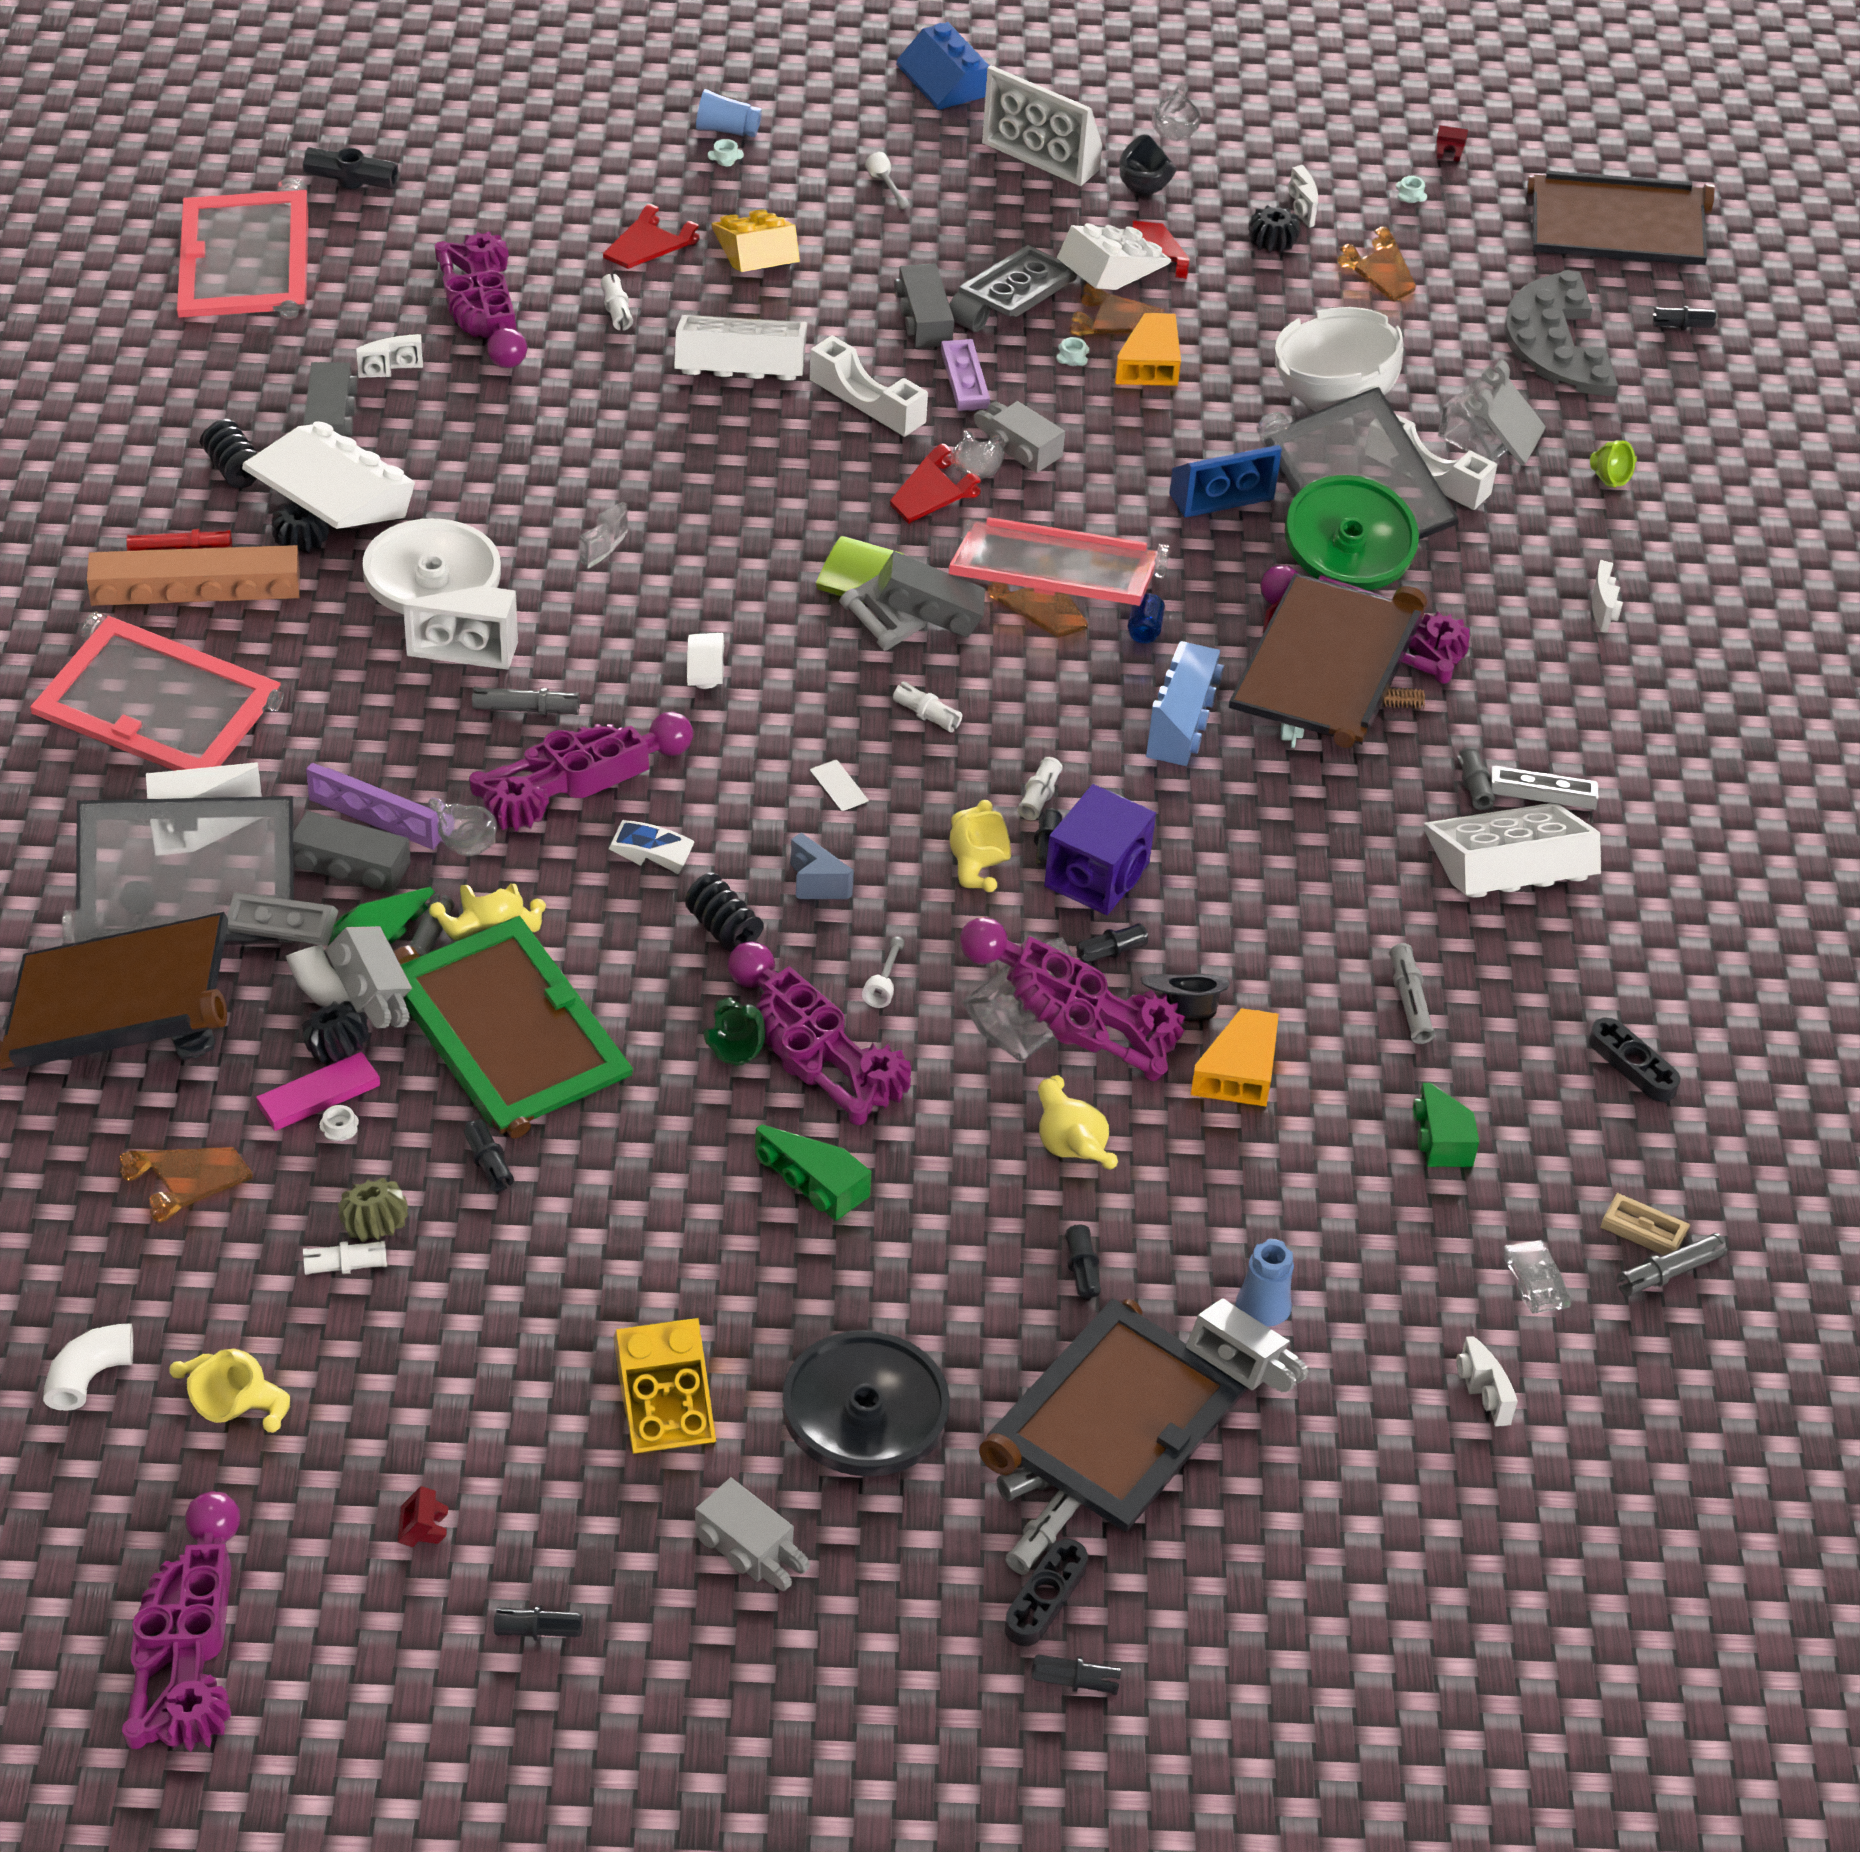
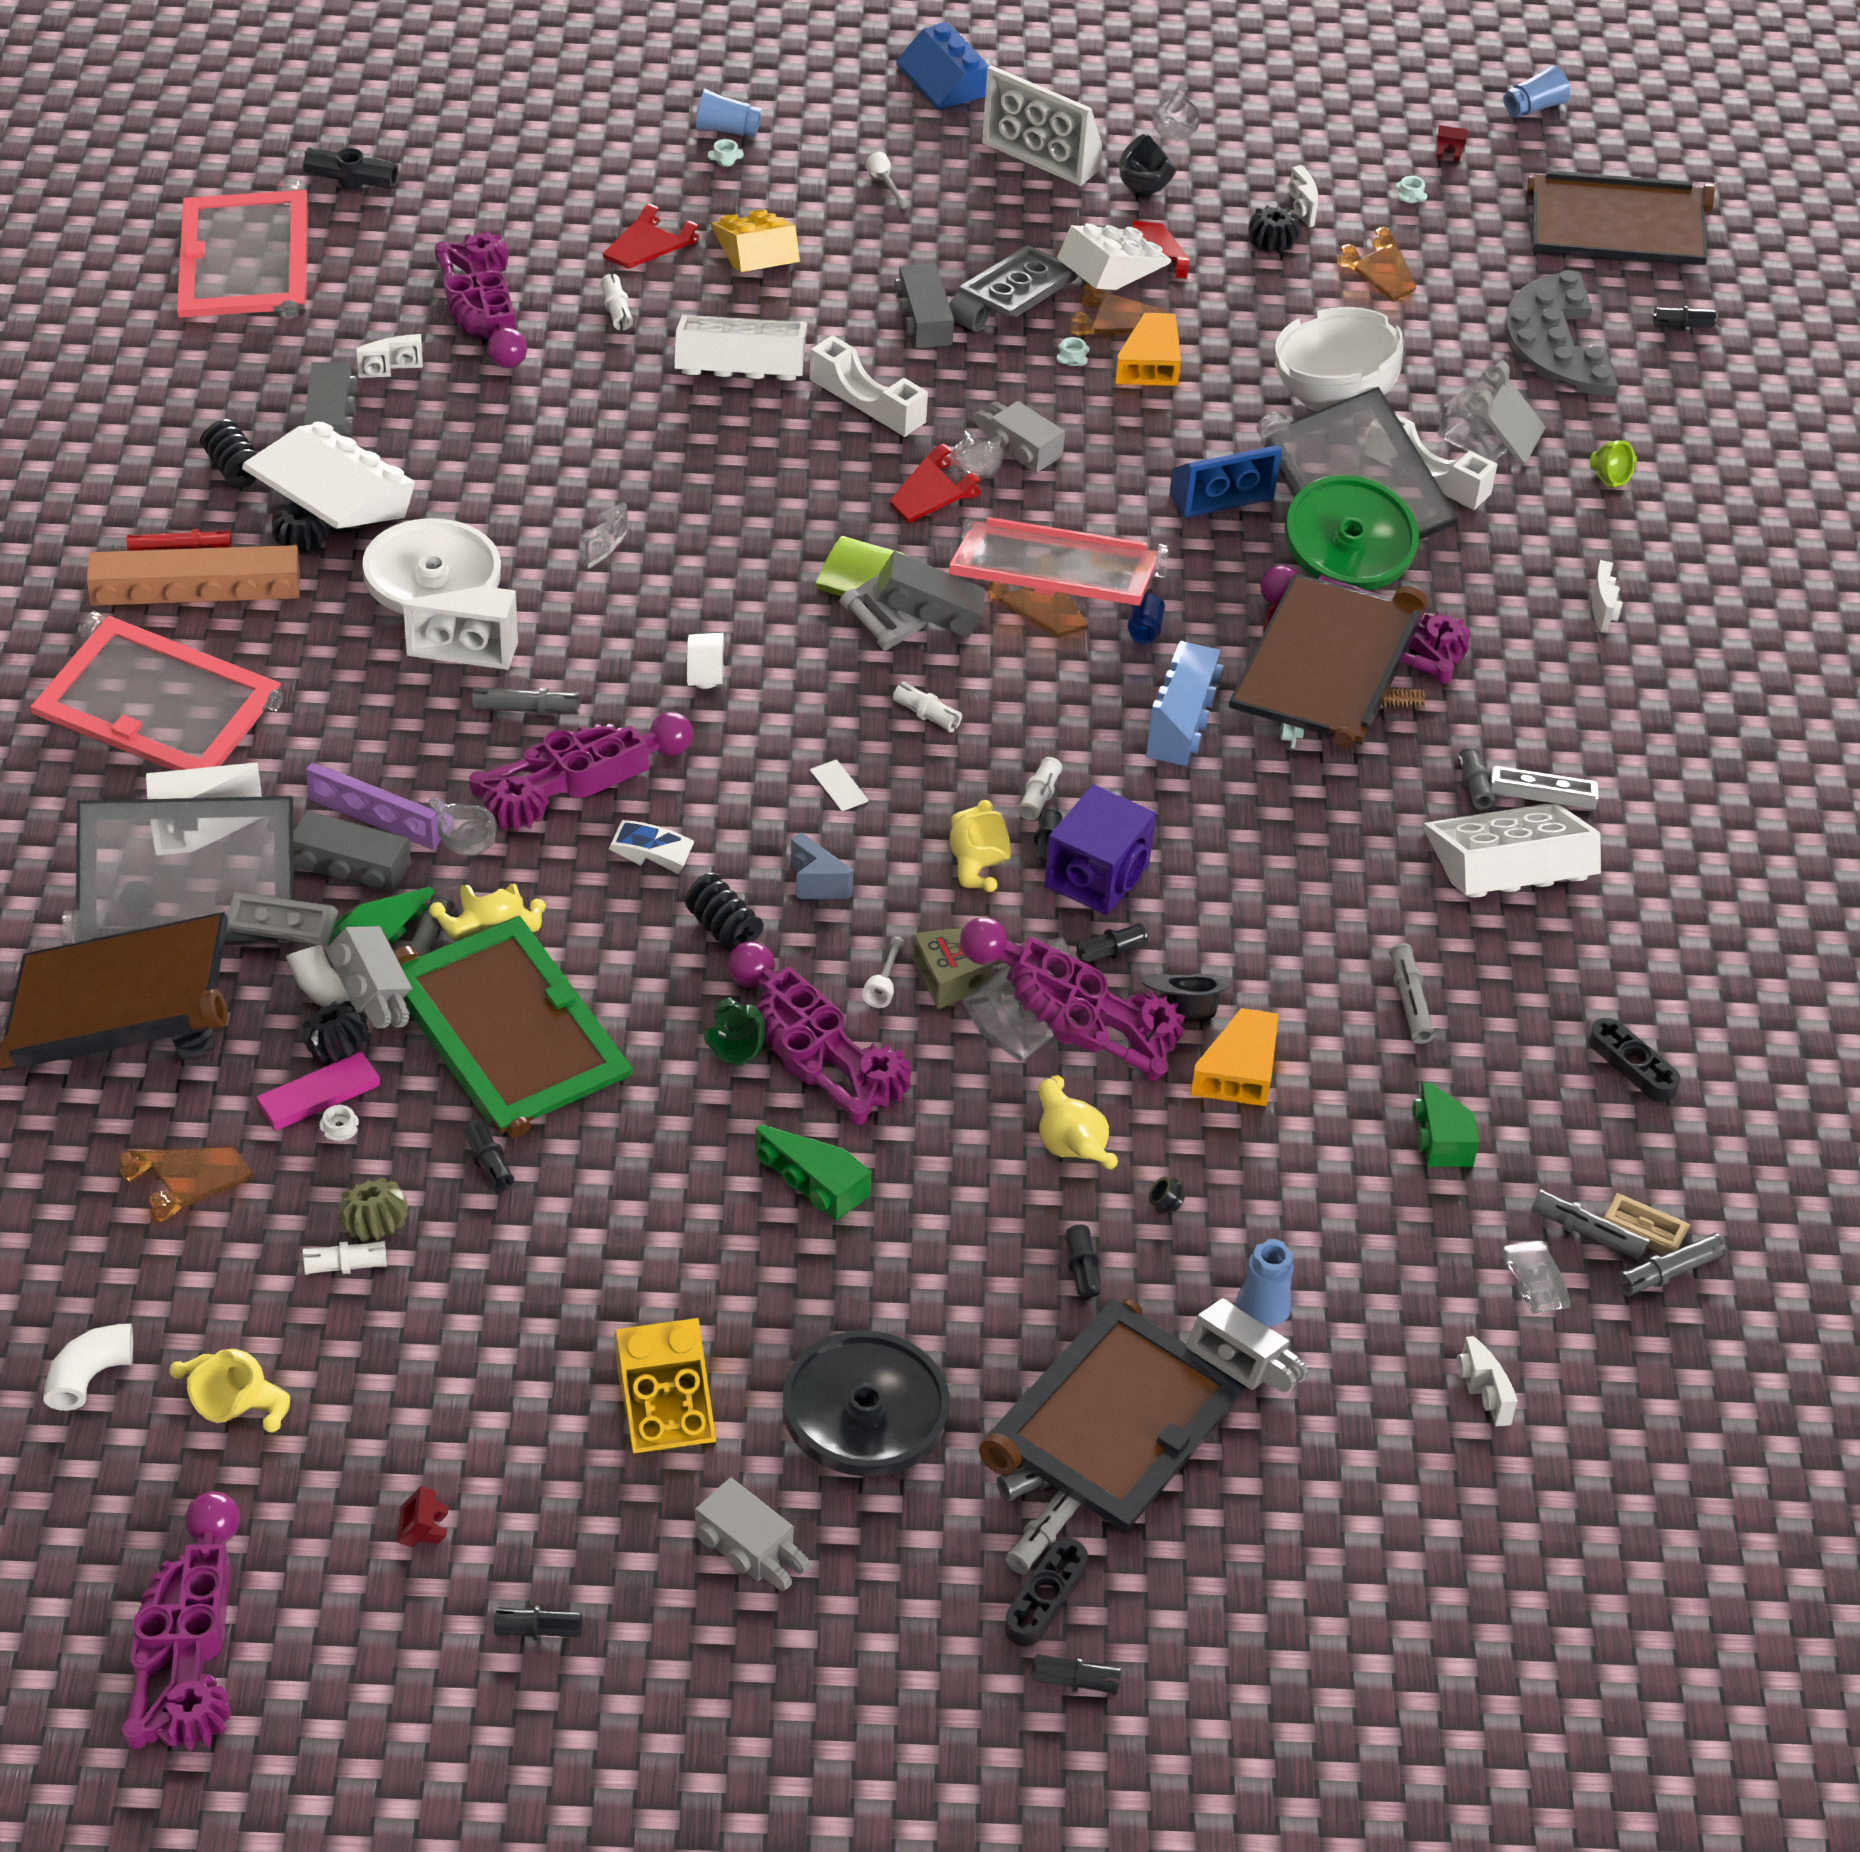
(945, 968): none -> olive torso
(965, 375): lavender plate -> none
(1167, 1195): none -> black plate
(1537, 93): none -> medium blue plant
(1590, 1225): none -> dark grey pin

